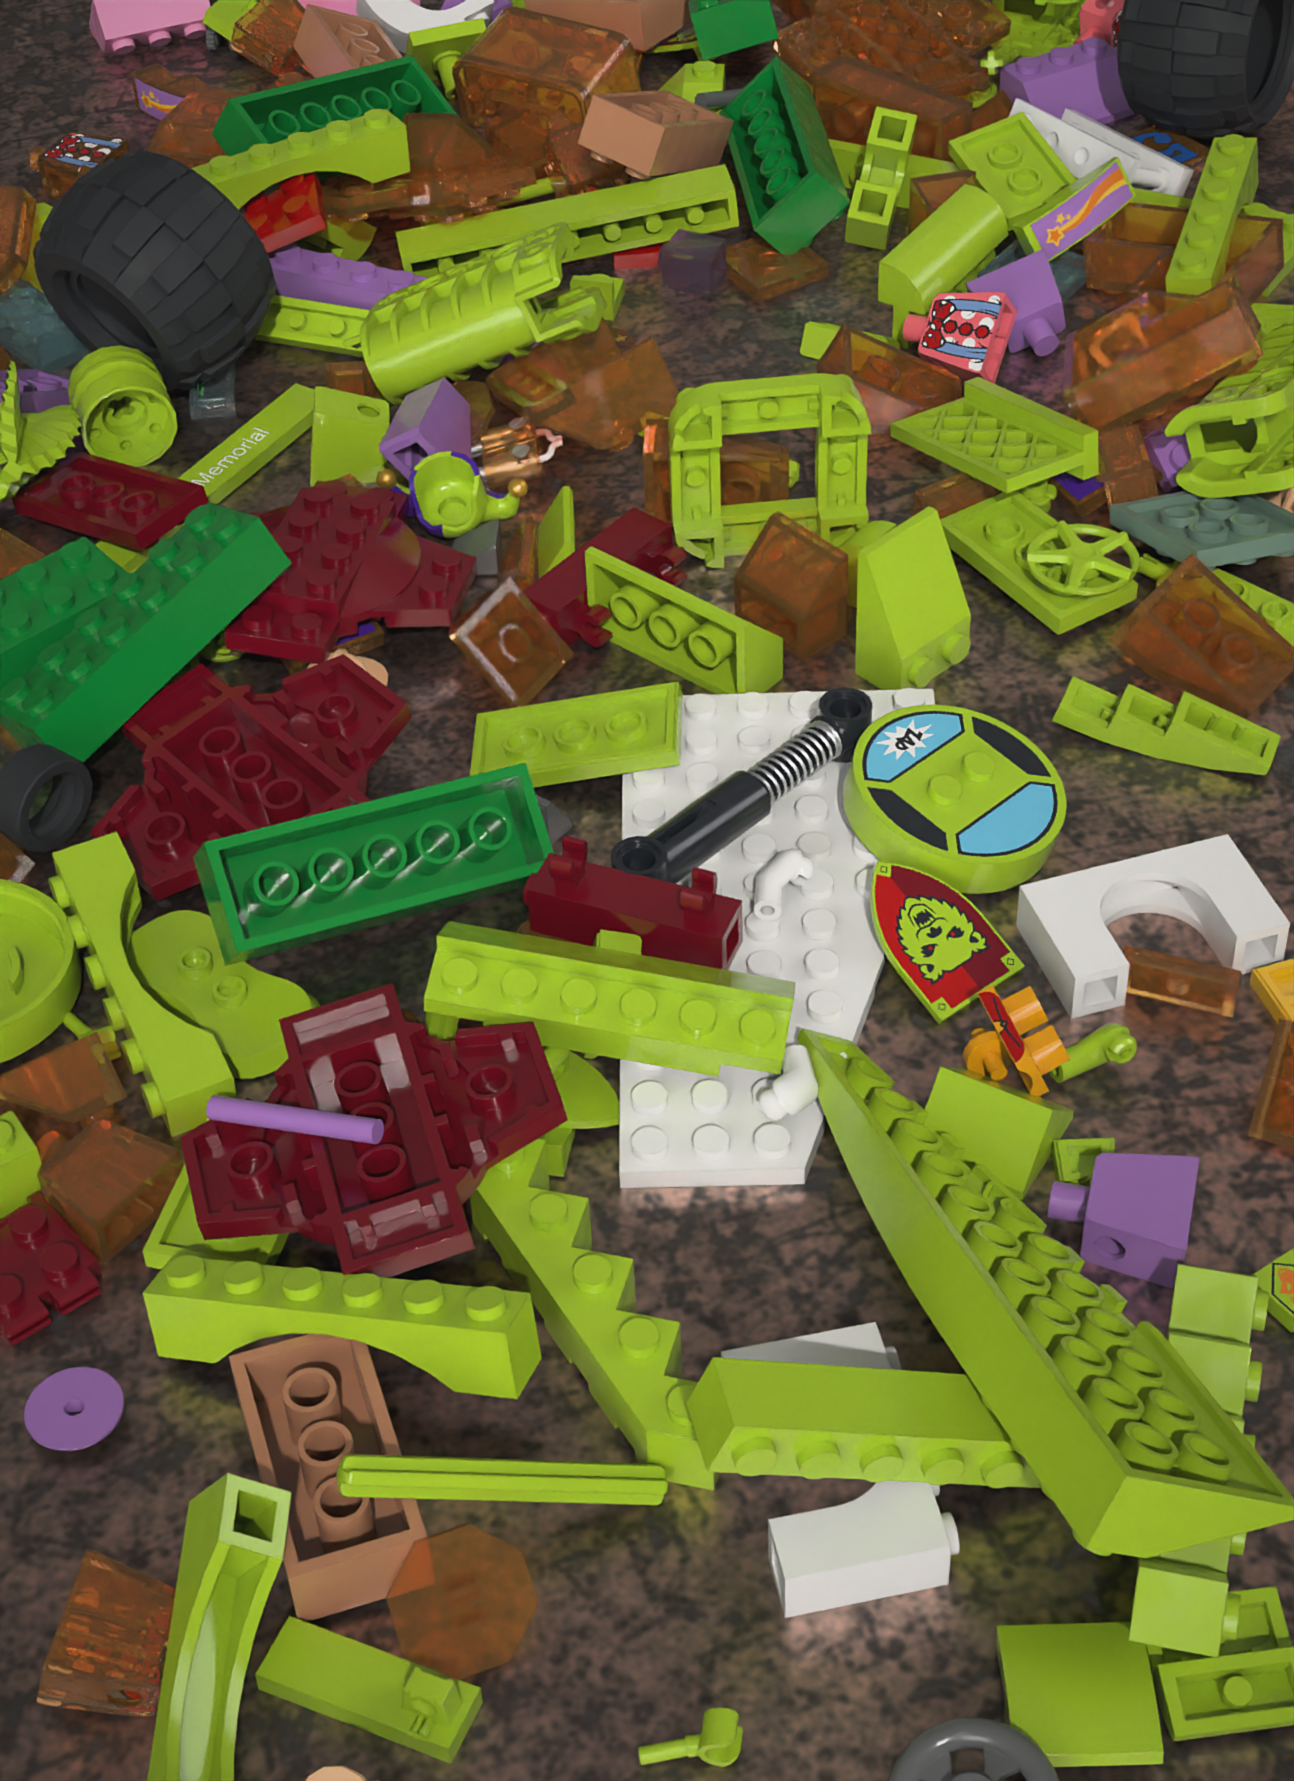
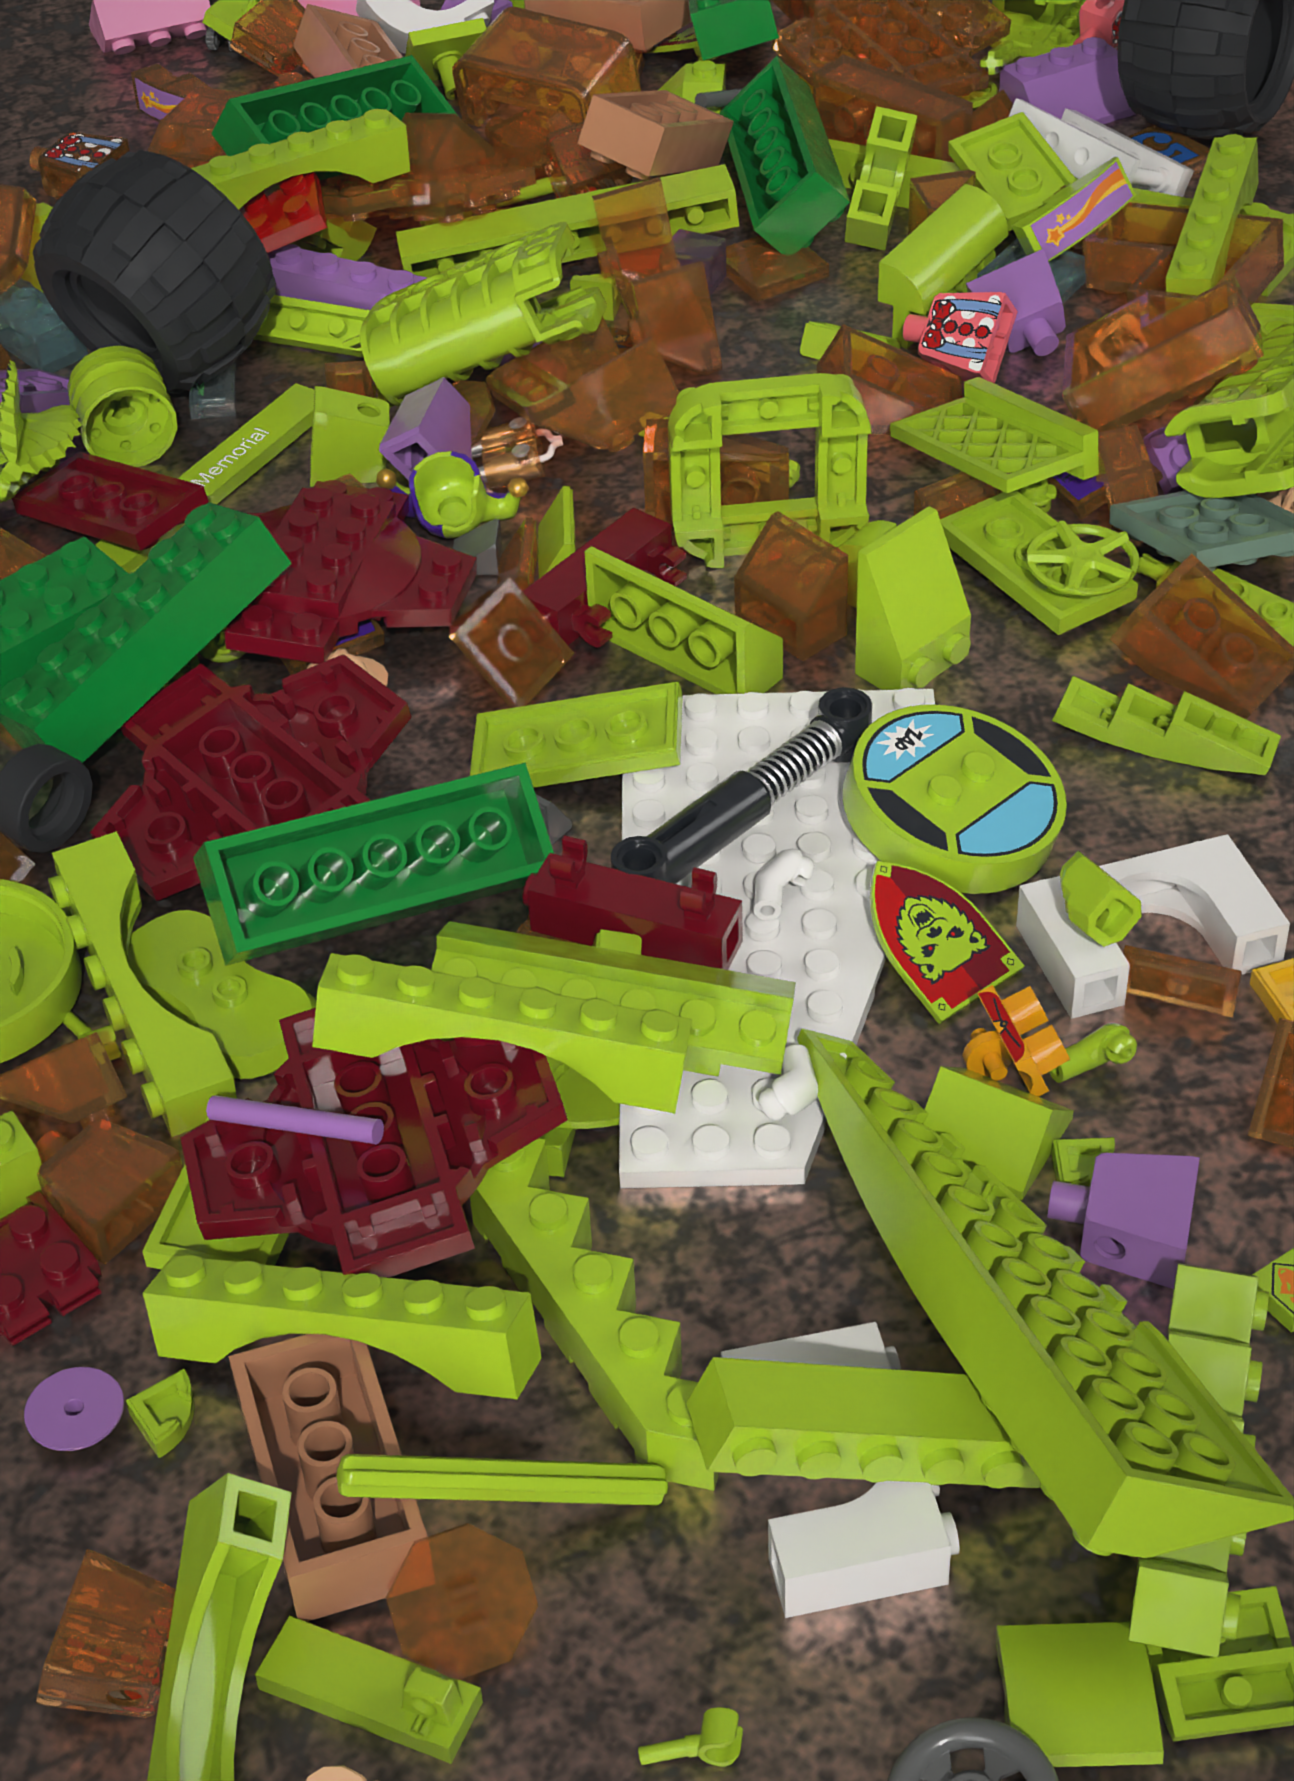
(164, 1412): none -> lime tile
(623, 1050): none -> lime arch
(657, 292): none -> clear orange windscreen
(1097, 901): none -> lime rock

